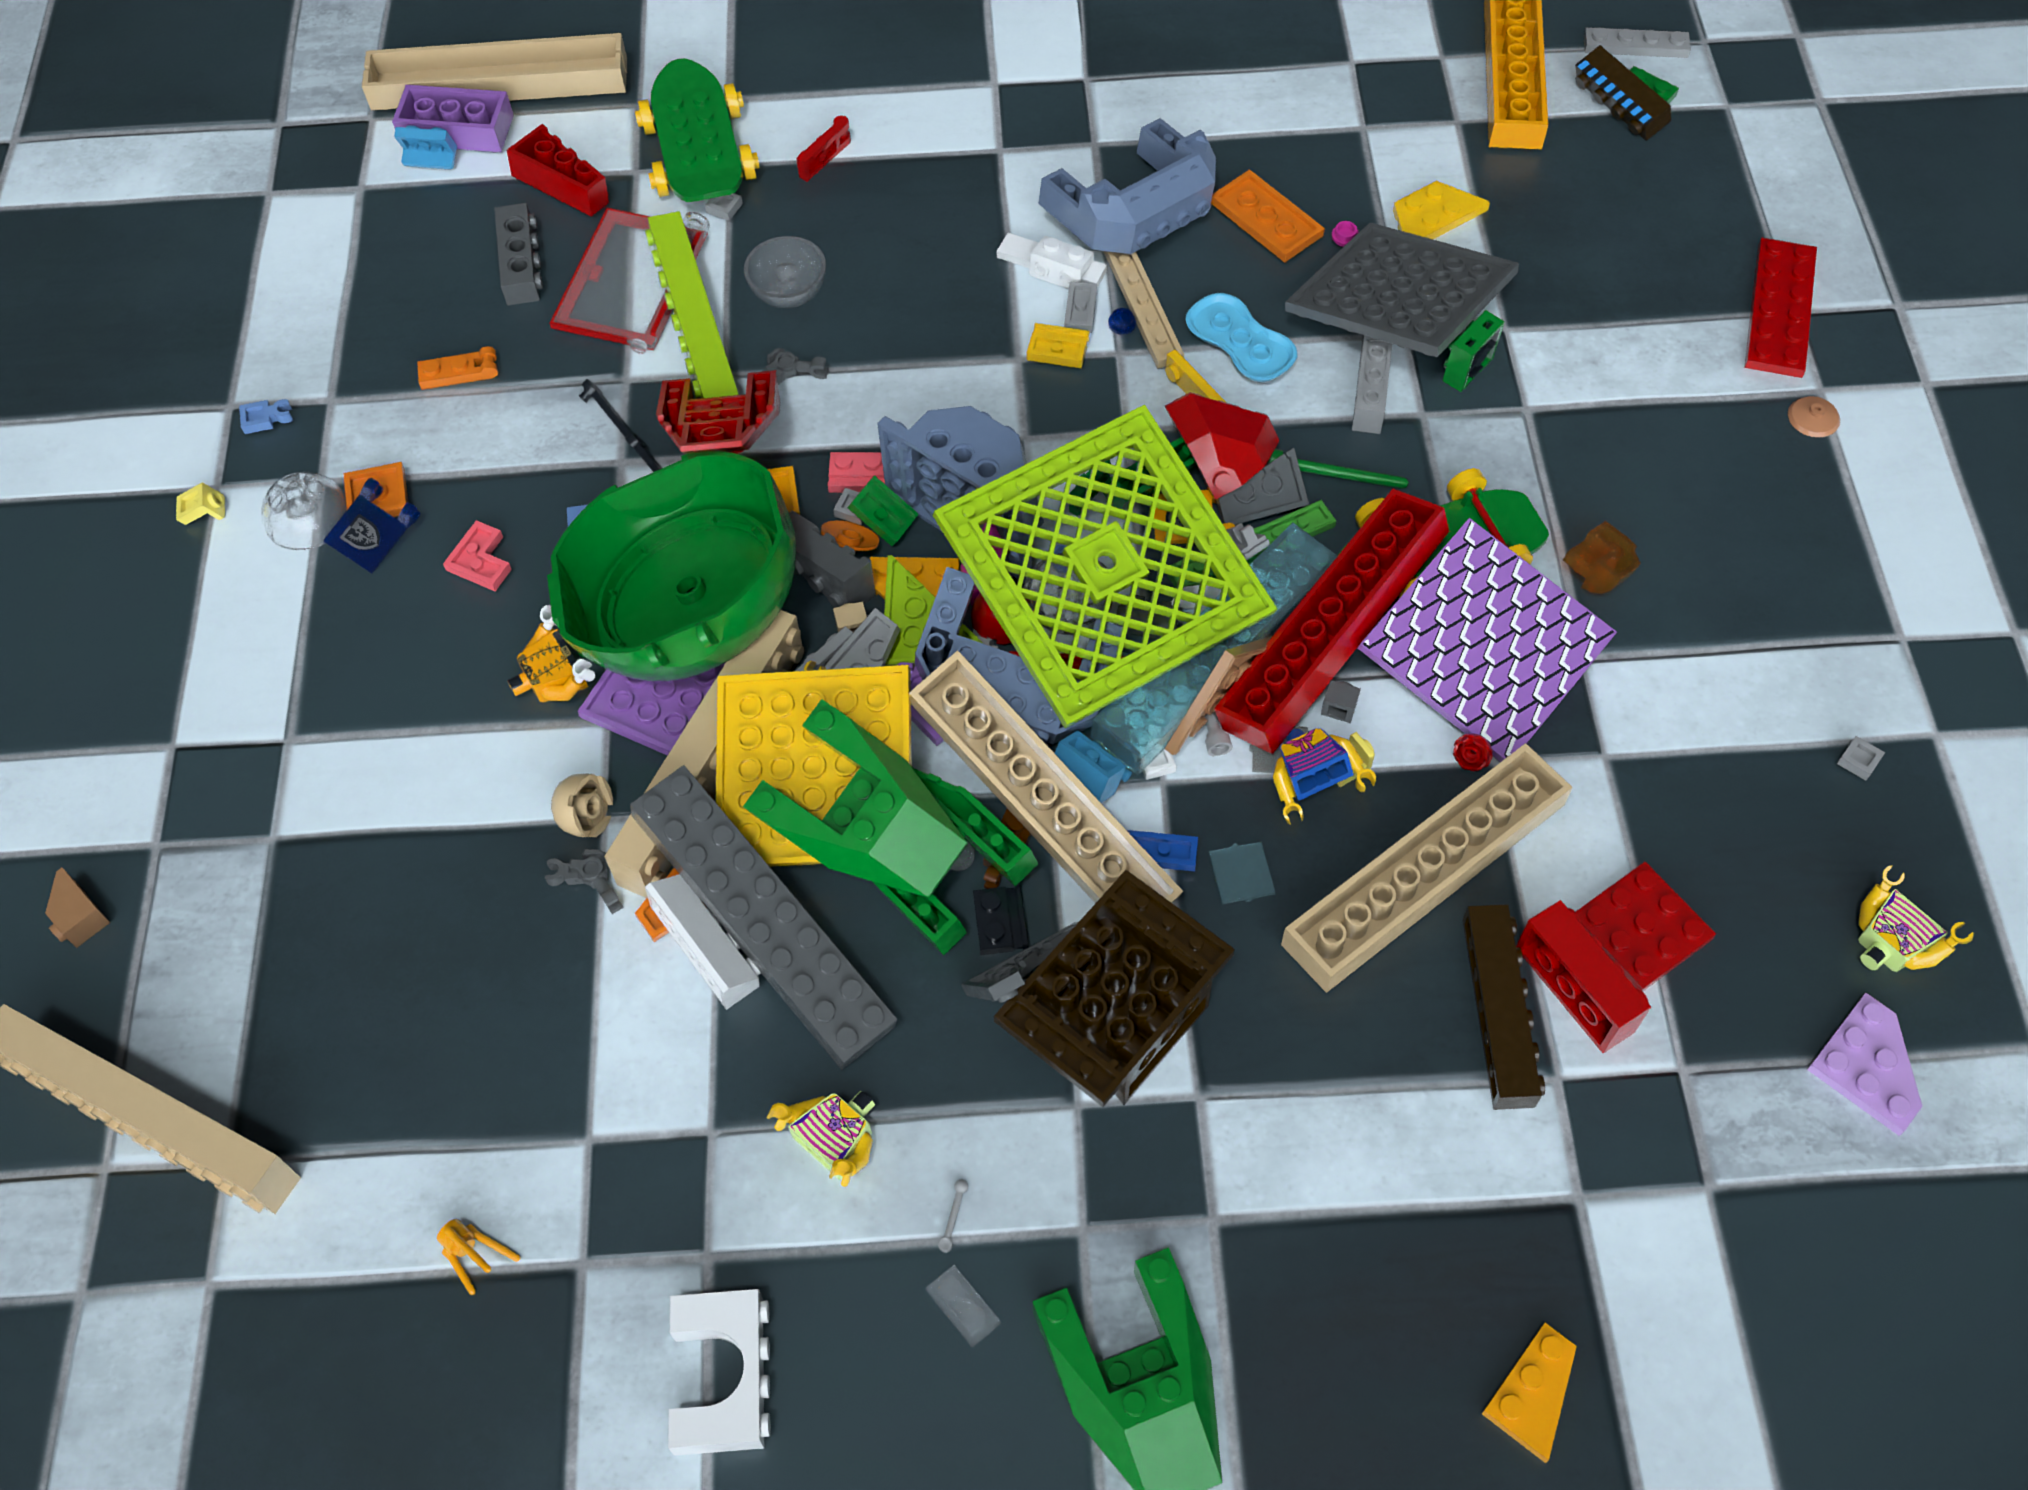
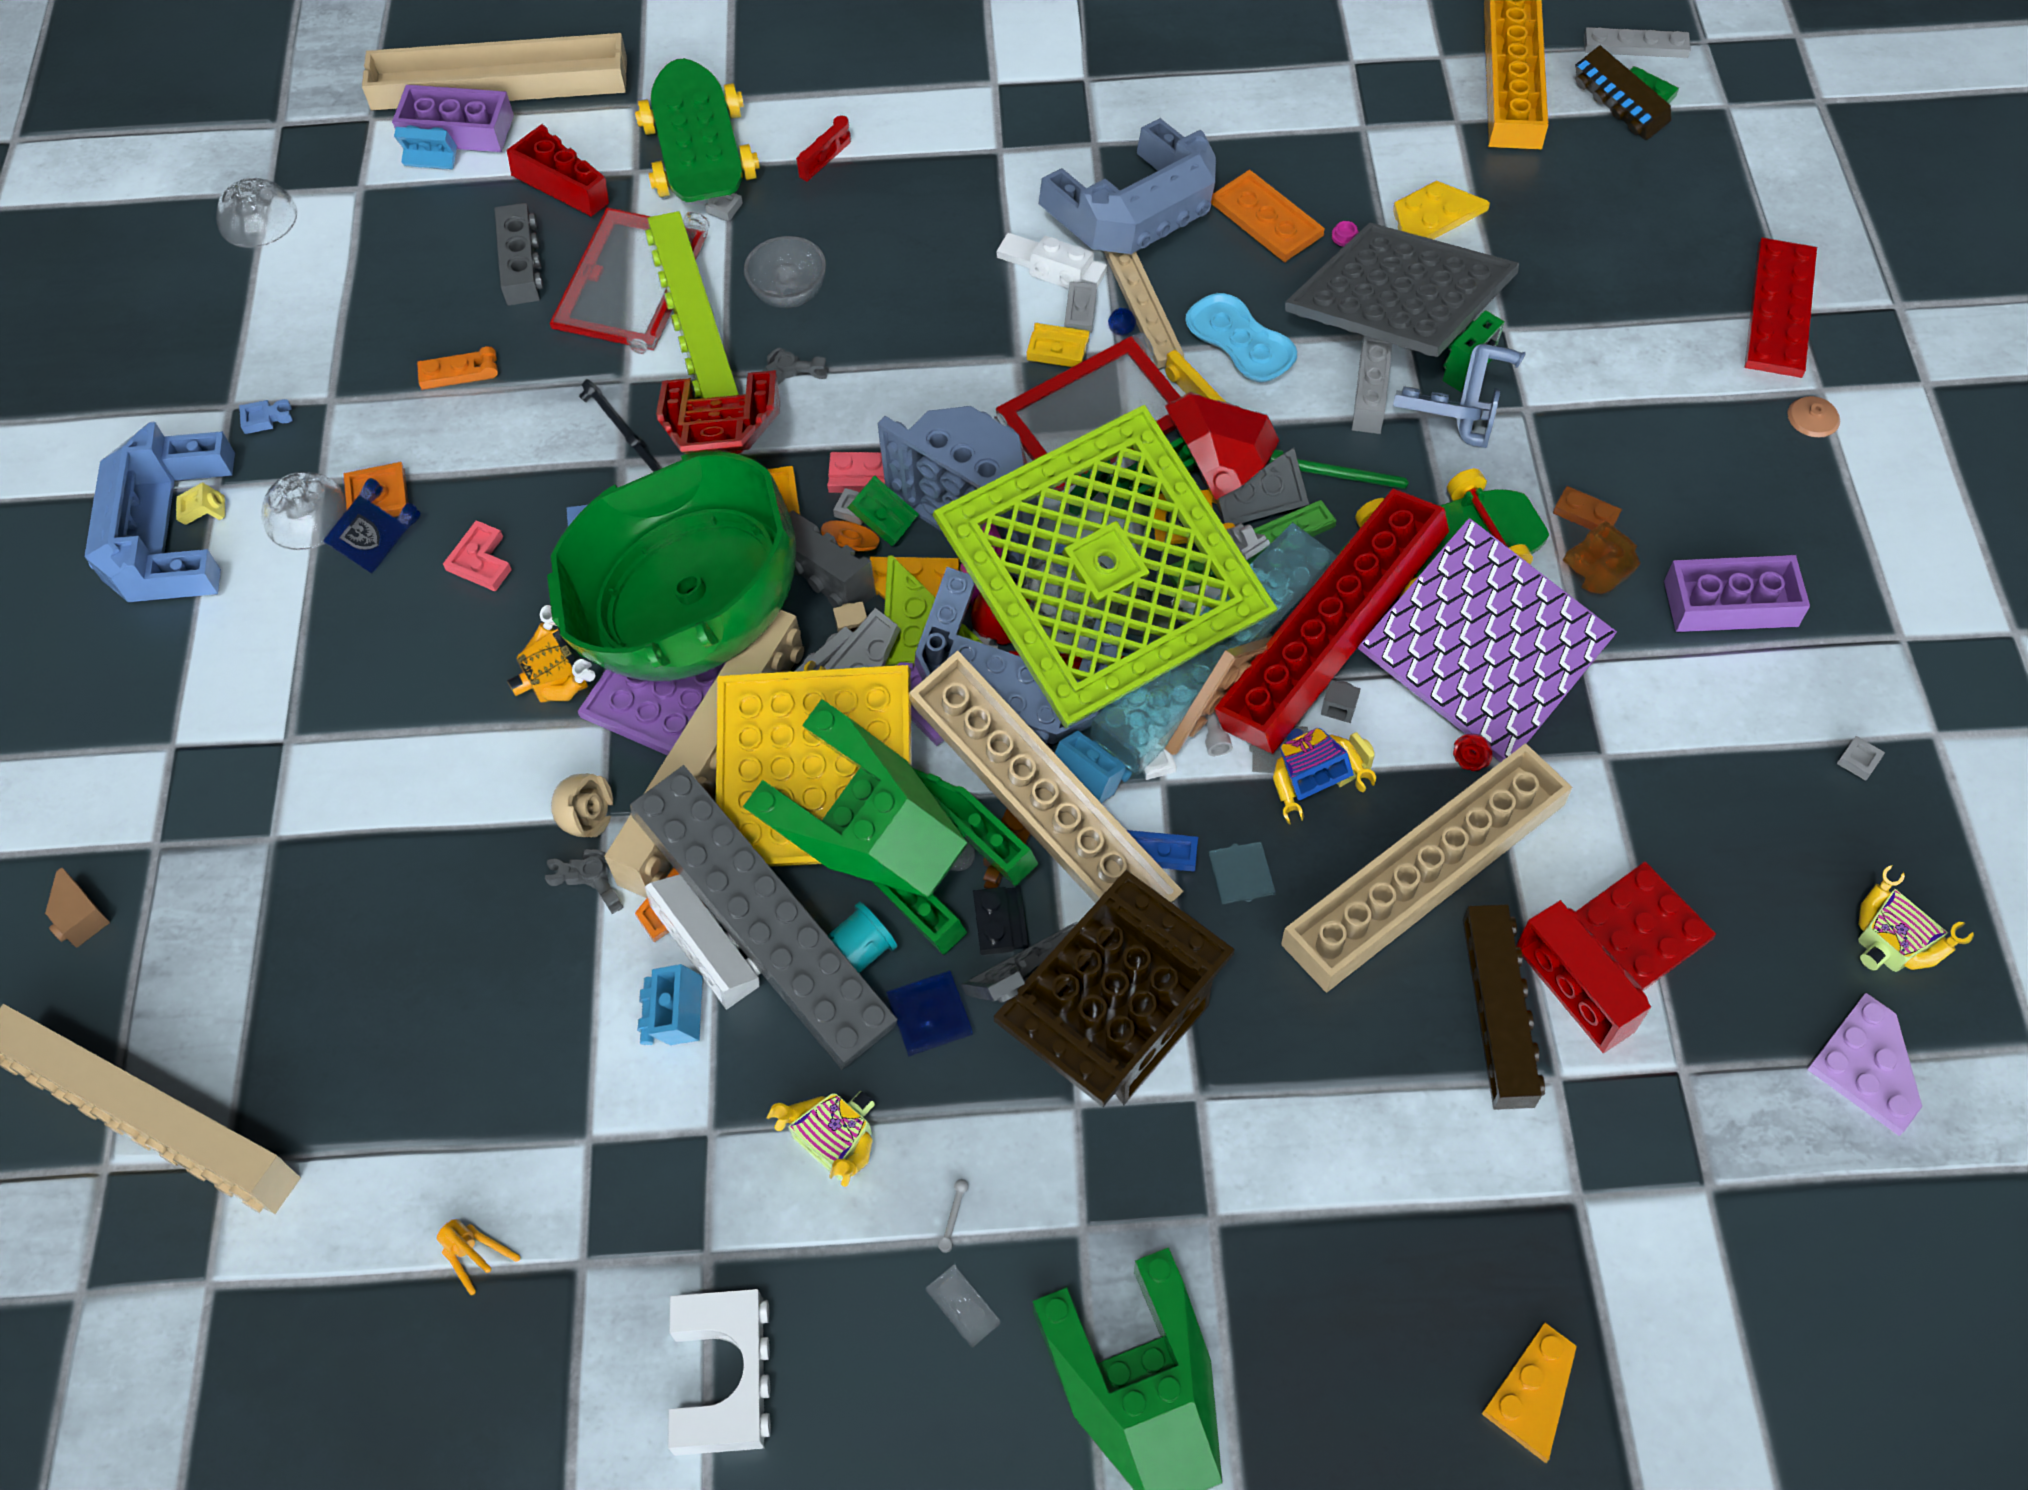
(134, 512): none -> medium blue wedge
(255, 212): none -> clear piece
(671, 1006): none -> dark azure brick
(862, 938): none -> teal piece
(929, 1013): none -> clear blue plate
(1089, 398): none -> clear door
(1470, 406): none -> sand blue plate
(1585, 509): none -> dark orange plate
(1736, 593): none -> medium lavender brick

